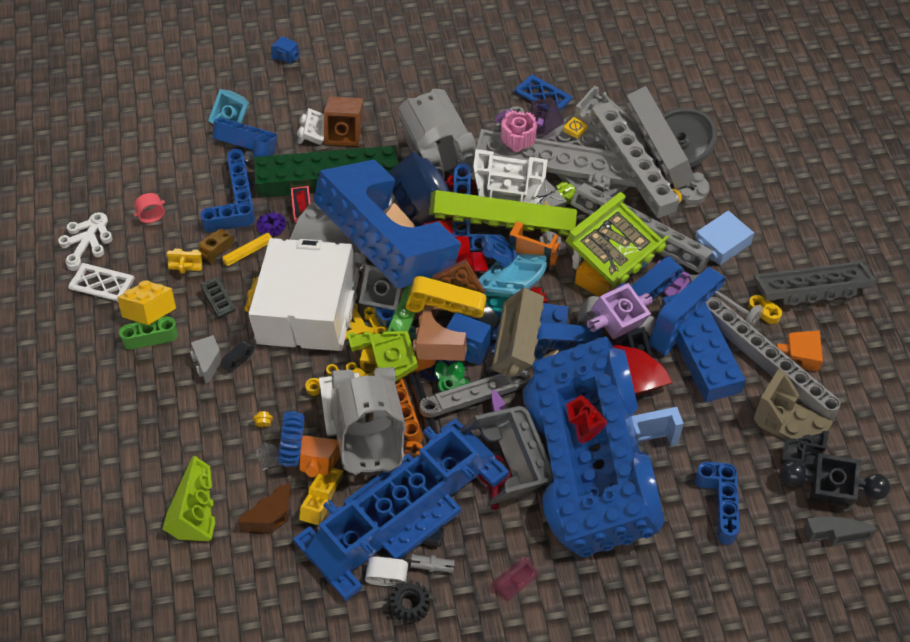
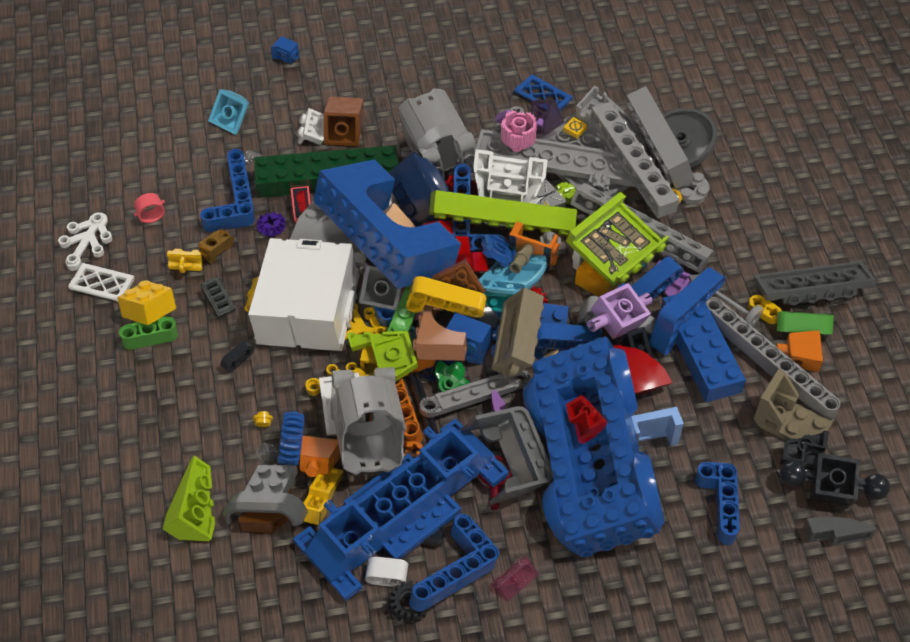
(207, 356): light grey slope -> none
(246, 249): yellow axle -> none
(259, 140): blue beam -> none
(268, 494): none -> dark grey piece
(432, 563): light grey pin -> none
(480, 556): none -> blue beam
(521, 258): none -> dark tan pin
(725, 237): light blue brick -> none
(804, 322): none -> bright green beam

